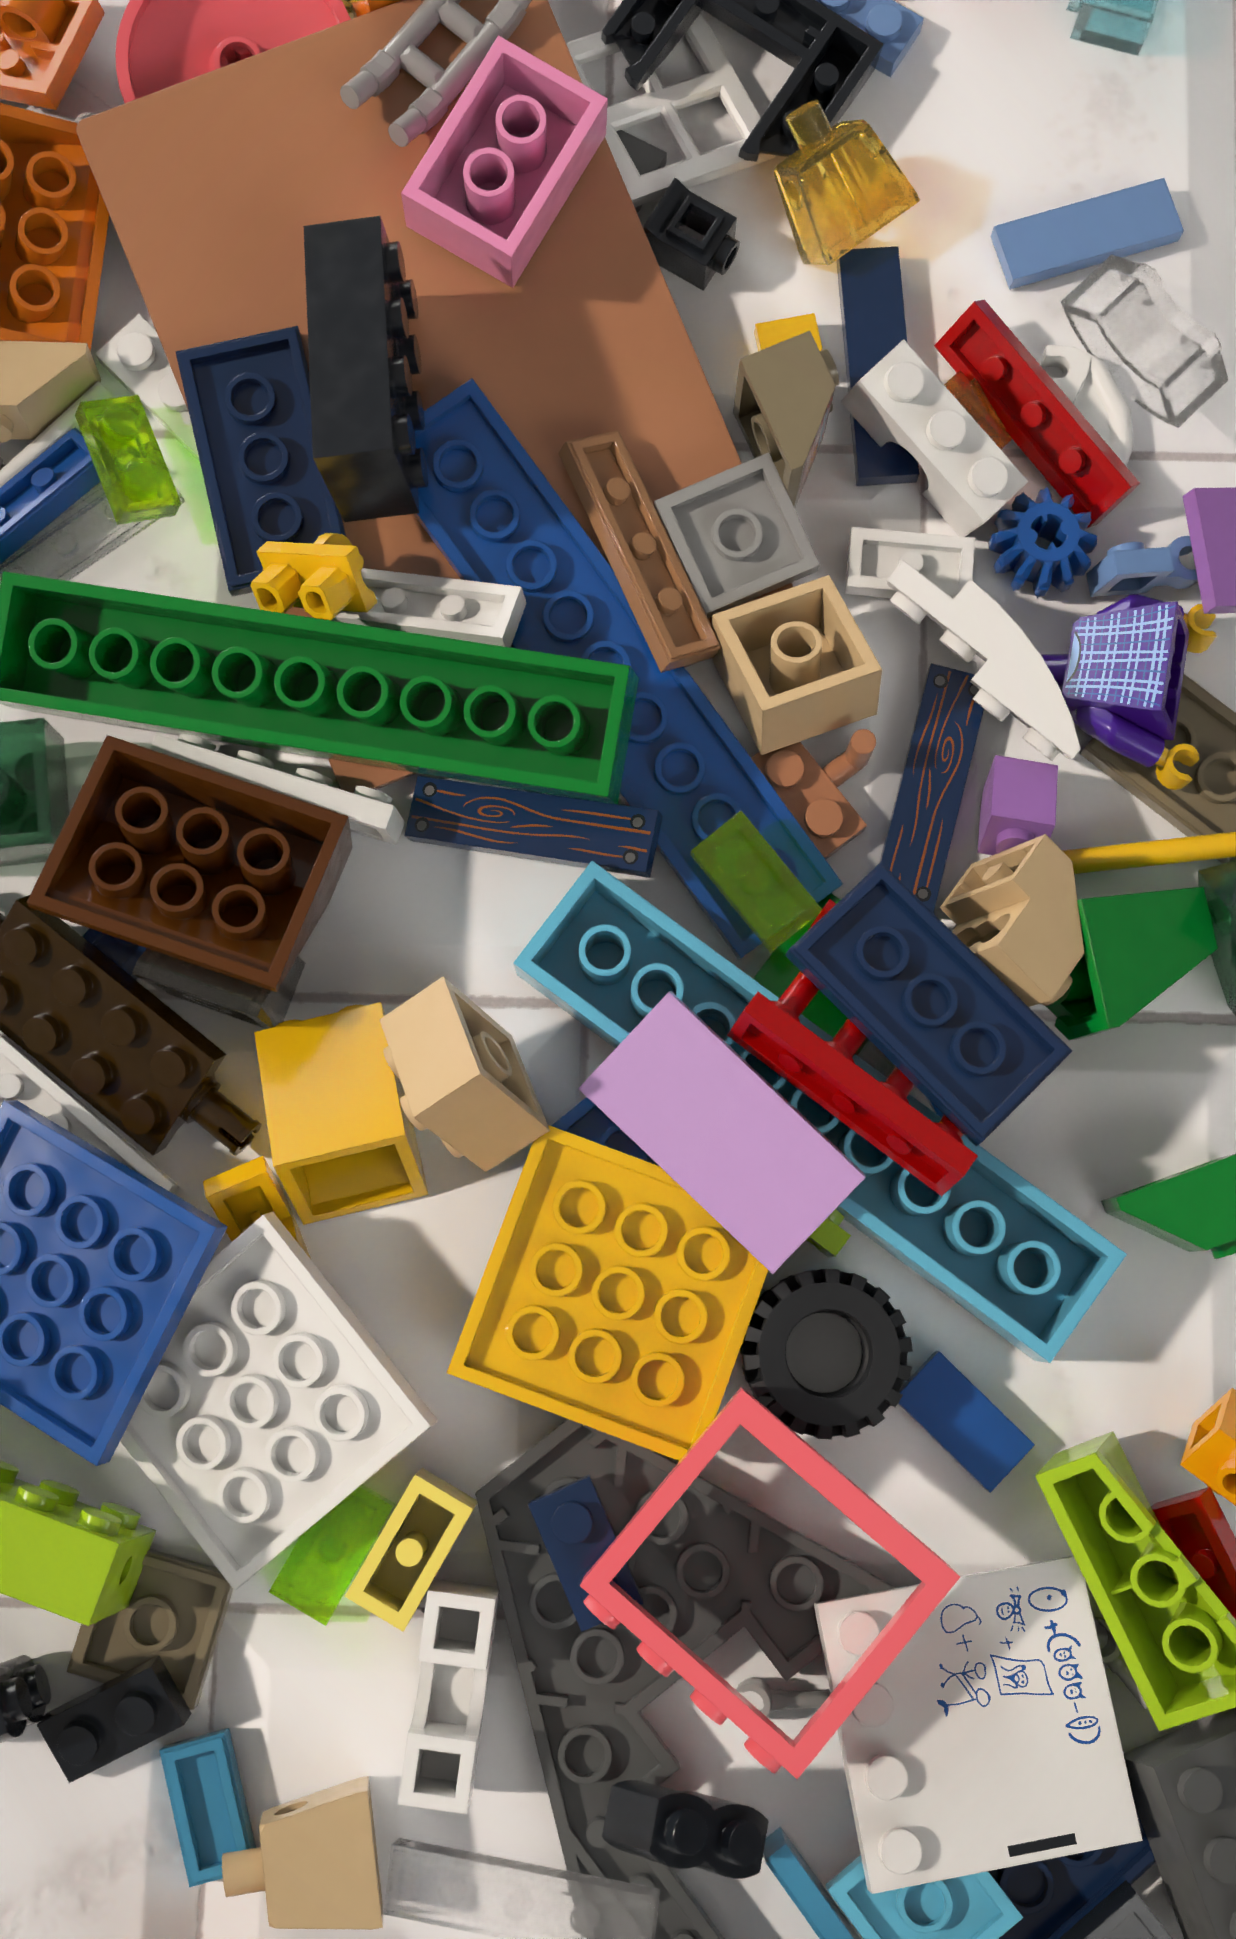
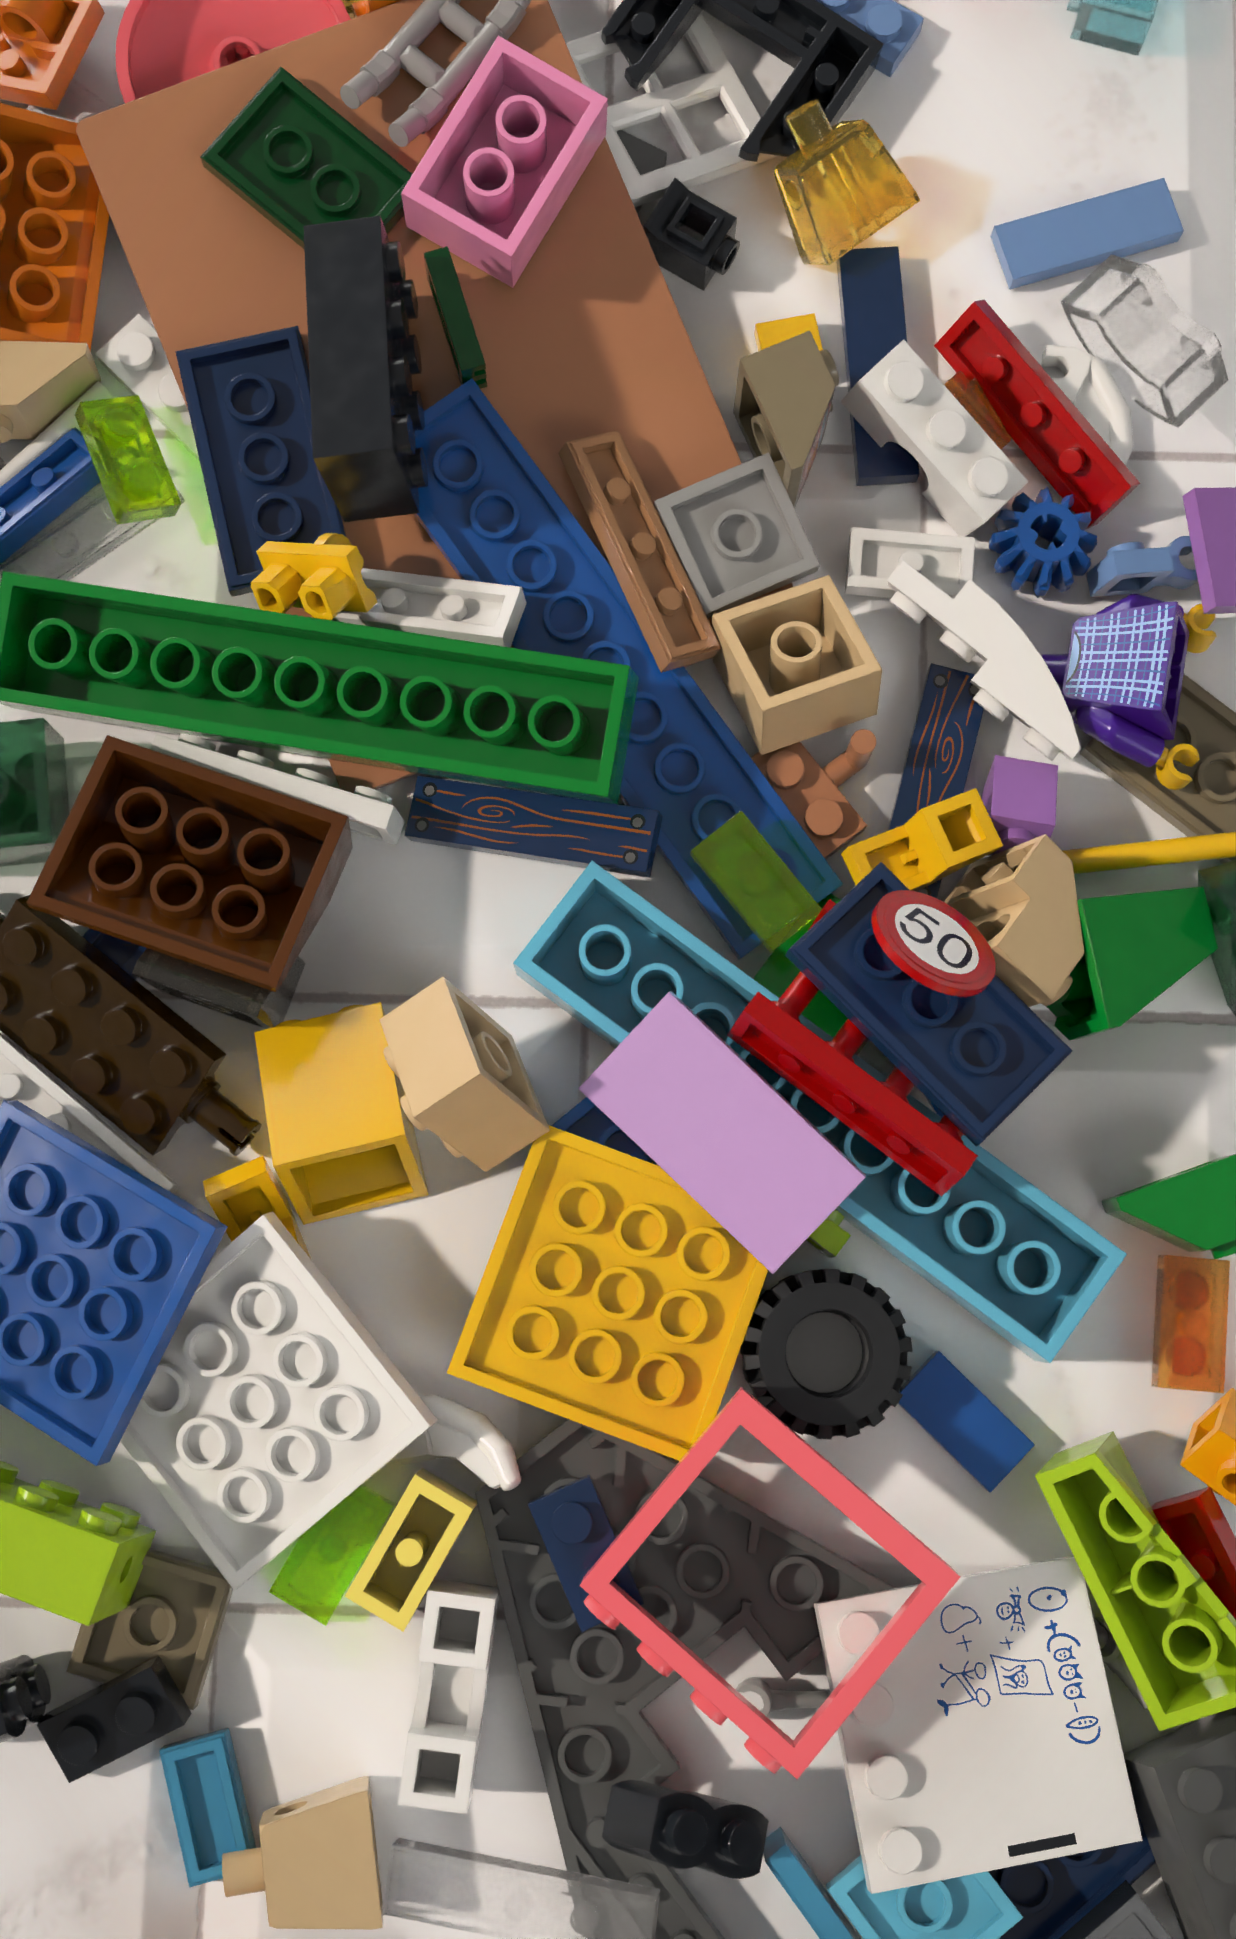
(304, 162): none -> dark green tile
(455, 317): none -> dark green tile
(466, 1437): none -> white piece
(930, 843): none -> yellow slope
(933, 943): none -> piece
(1190, 1323): none -> clear orange plate

